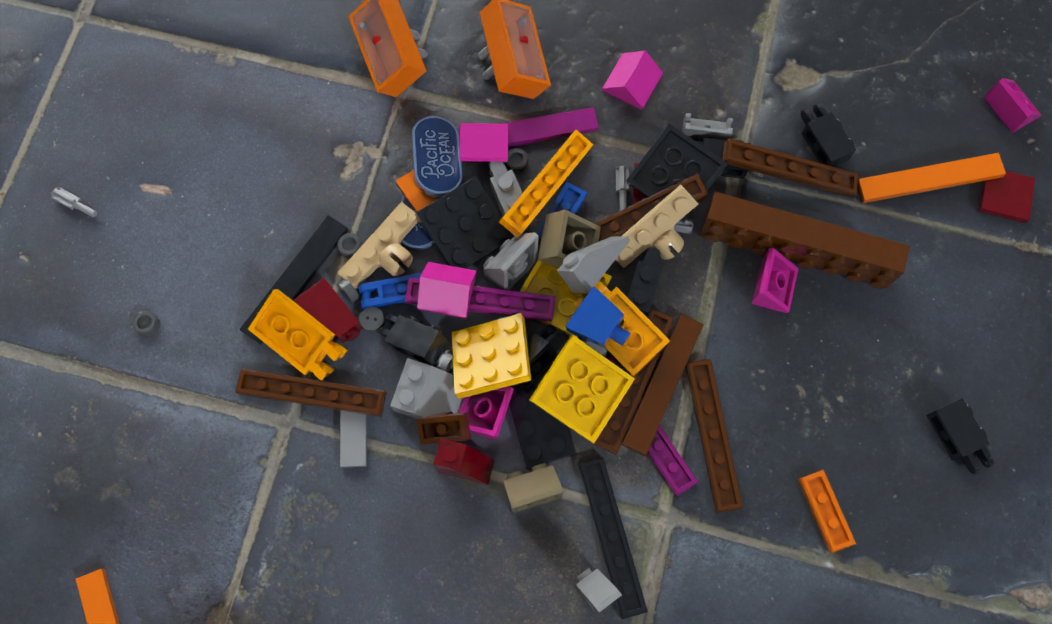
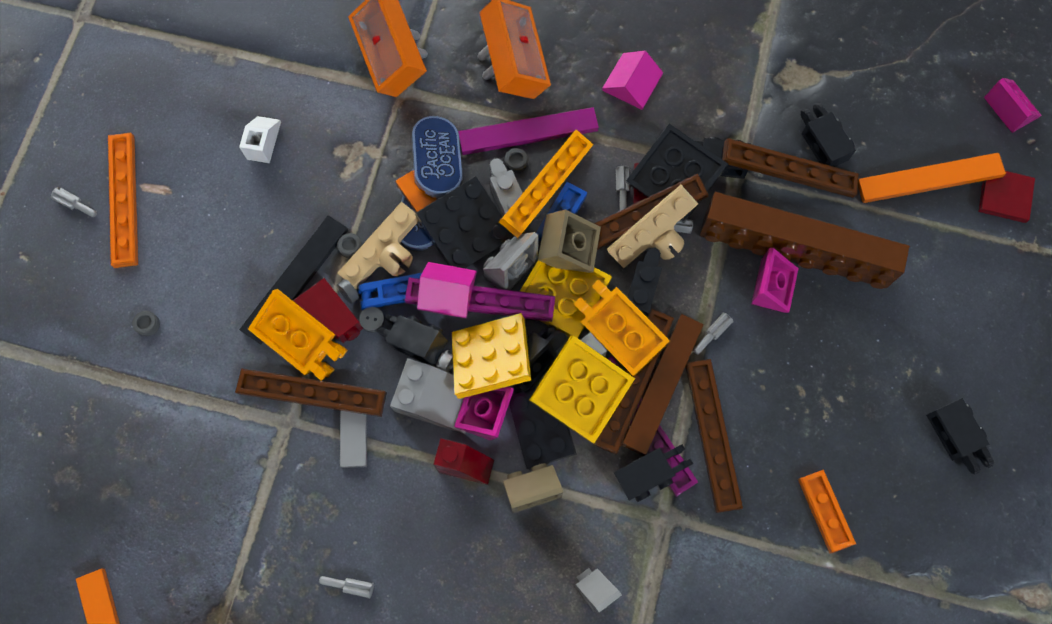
(122, 200): none -> orange tile
(260, 139): none -> white slope
(350, 586): none -> light grey axle
(445, 426): reddish brown slope -> none
(484, 142): dark pink slope -> none
(586, 266): light grey slope -> none
(598, 320): blue torso -> none
(612, 537): black tile -> none
(650, 472): none -> black hinge
(699, 129): light grey hinge -> none
(714, 331): none -> light grey axle

